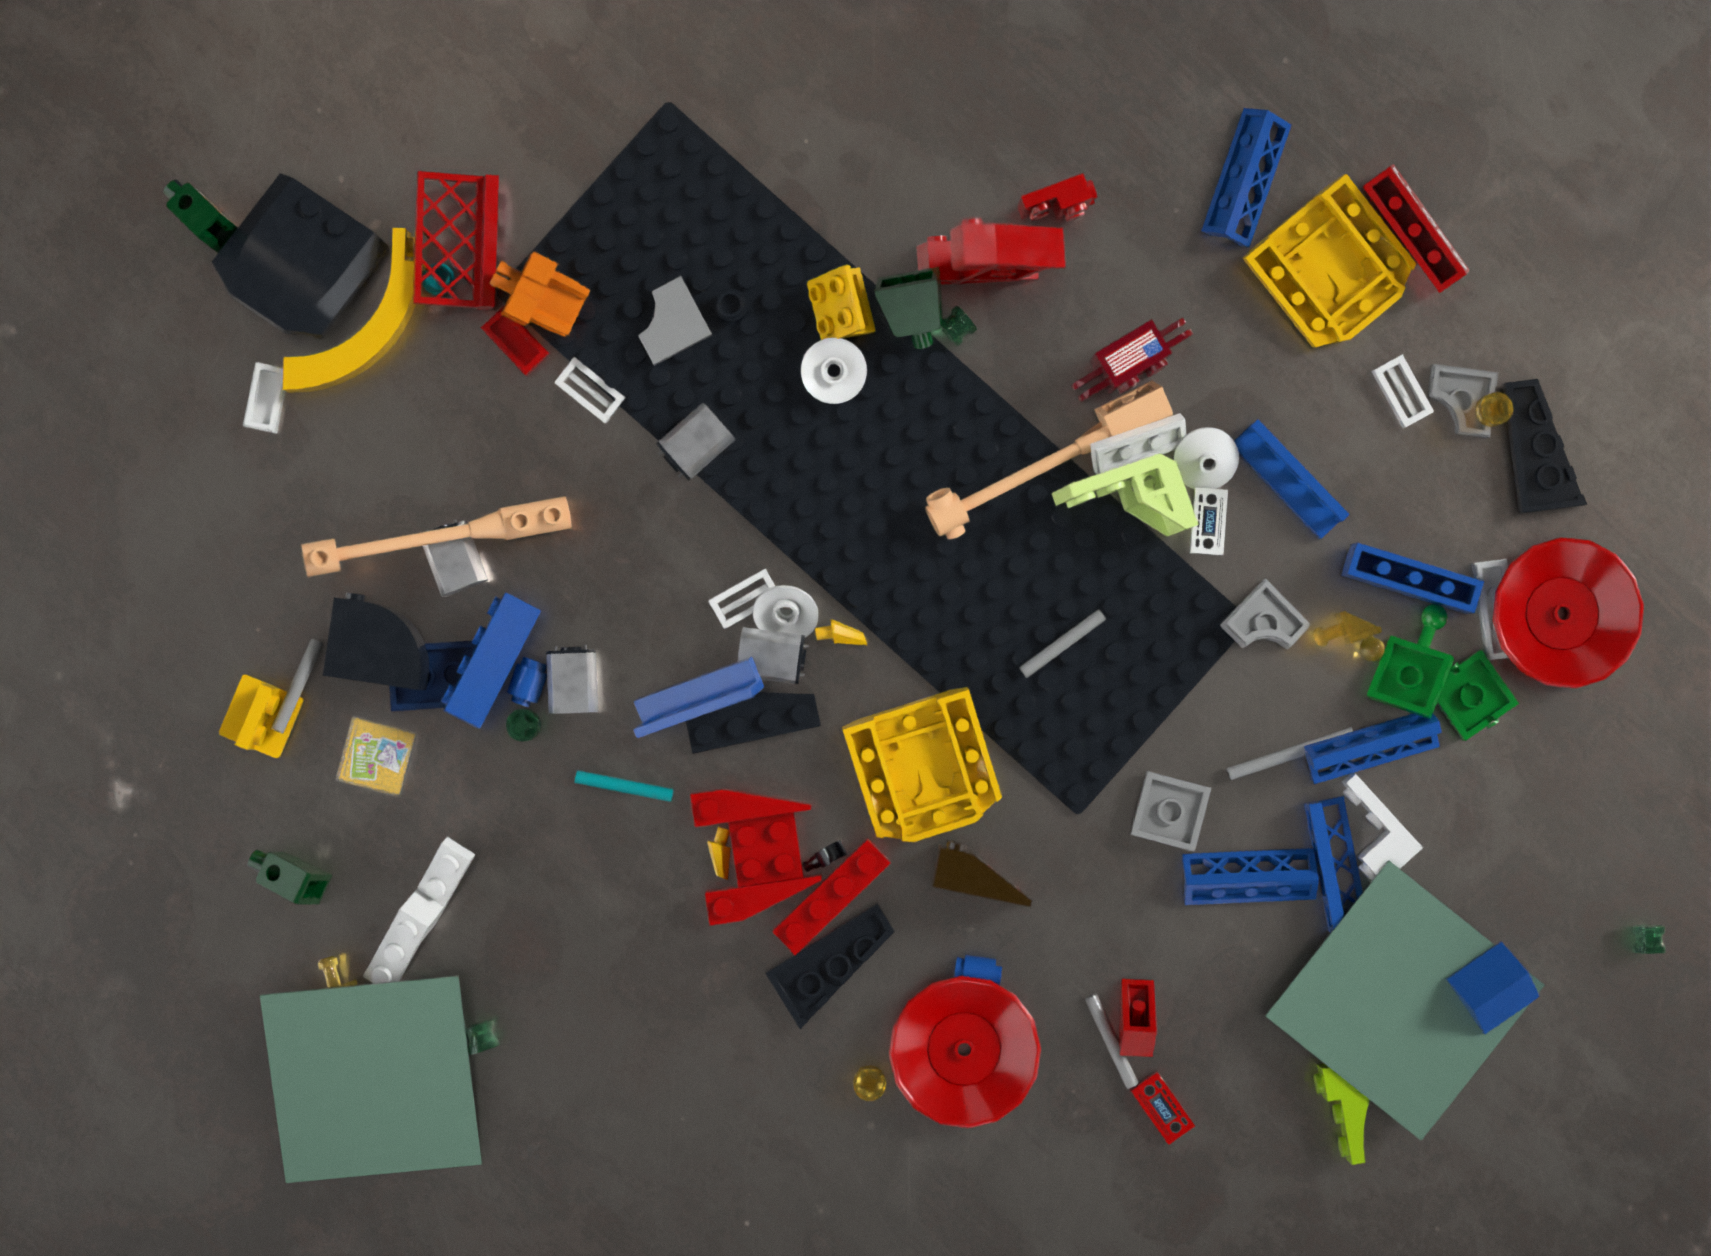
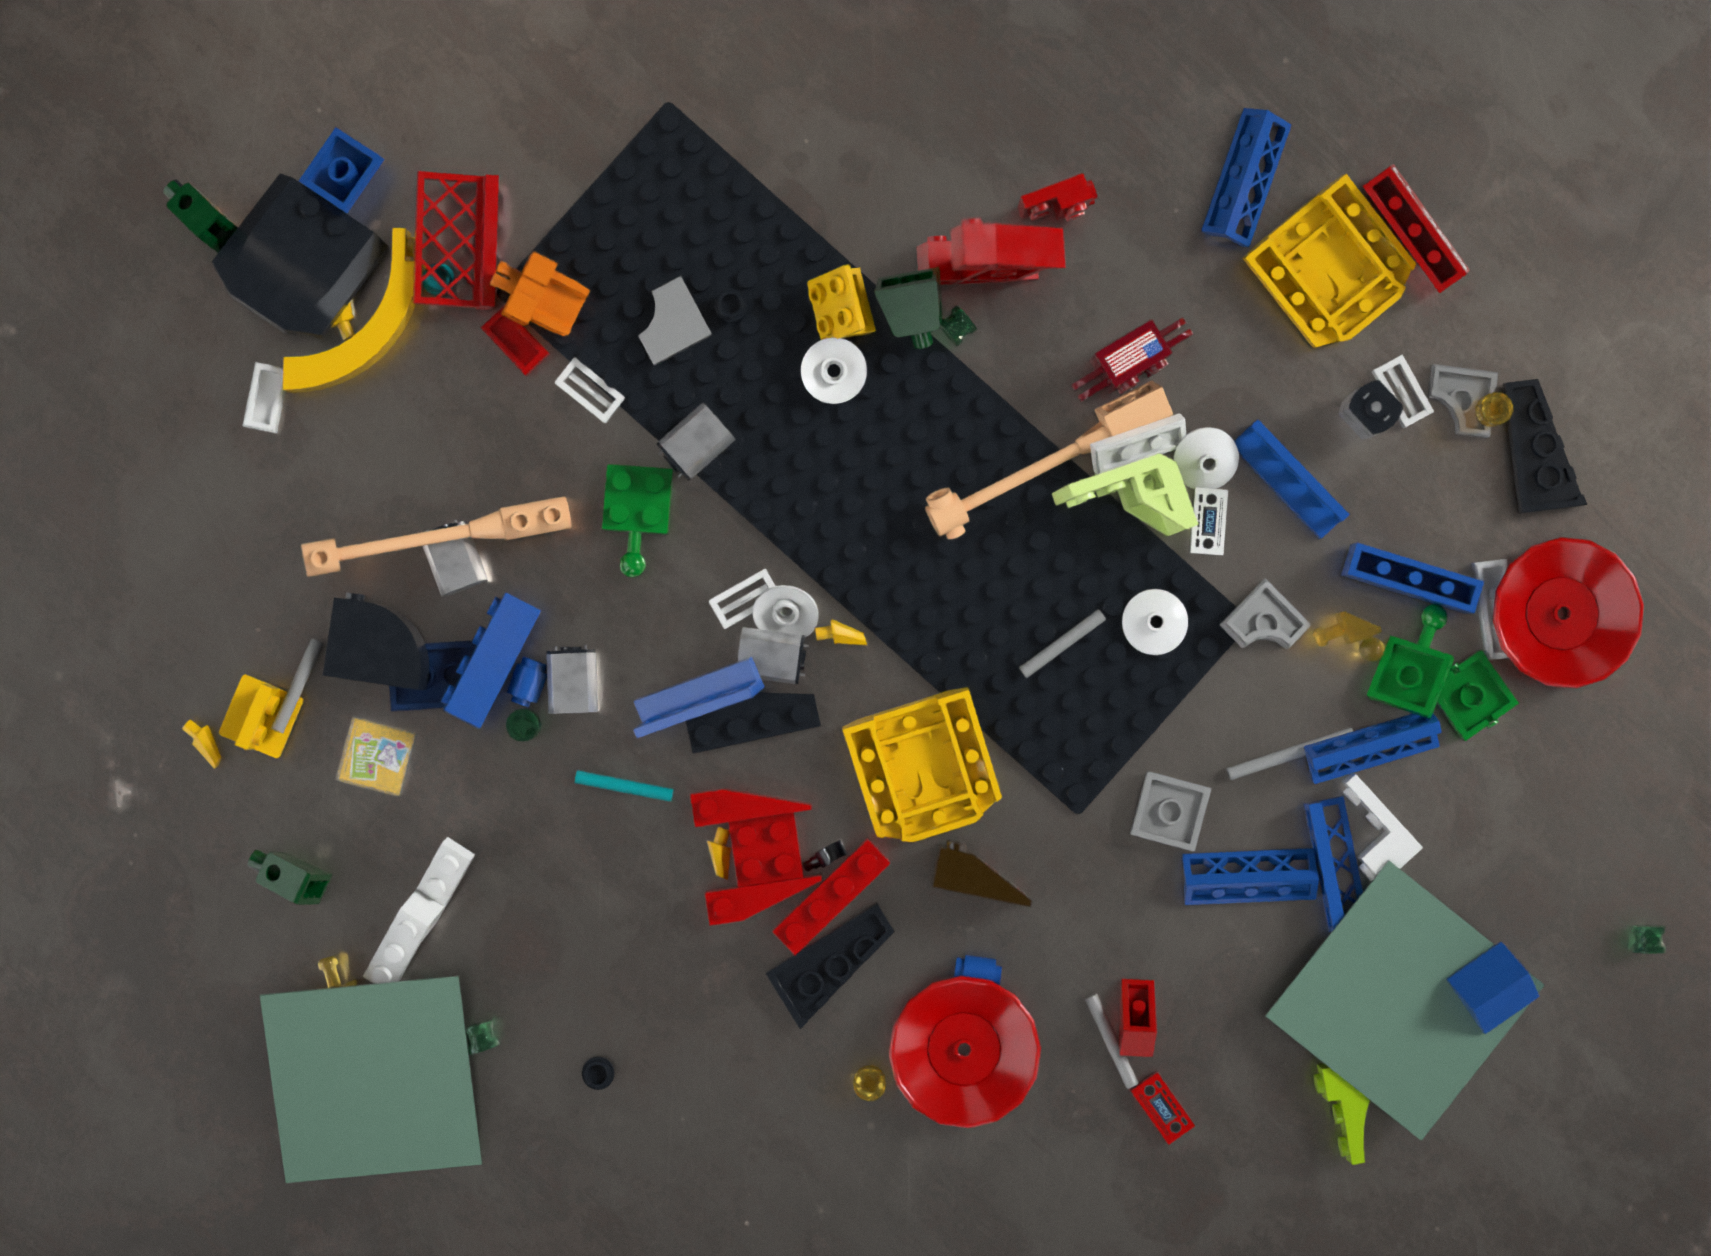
(203, 742): none -> yellow bar
(341, 170): none -> blue slope
(343, 323): none -> yellow bar
(598, 1073): none -> black plate
(636, 503): none -> green plate
(1137, 622): none -> white dish
(1370, 409): none -> black piece

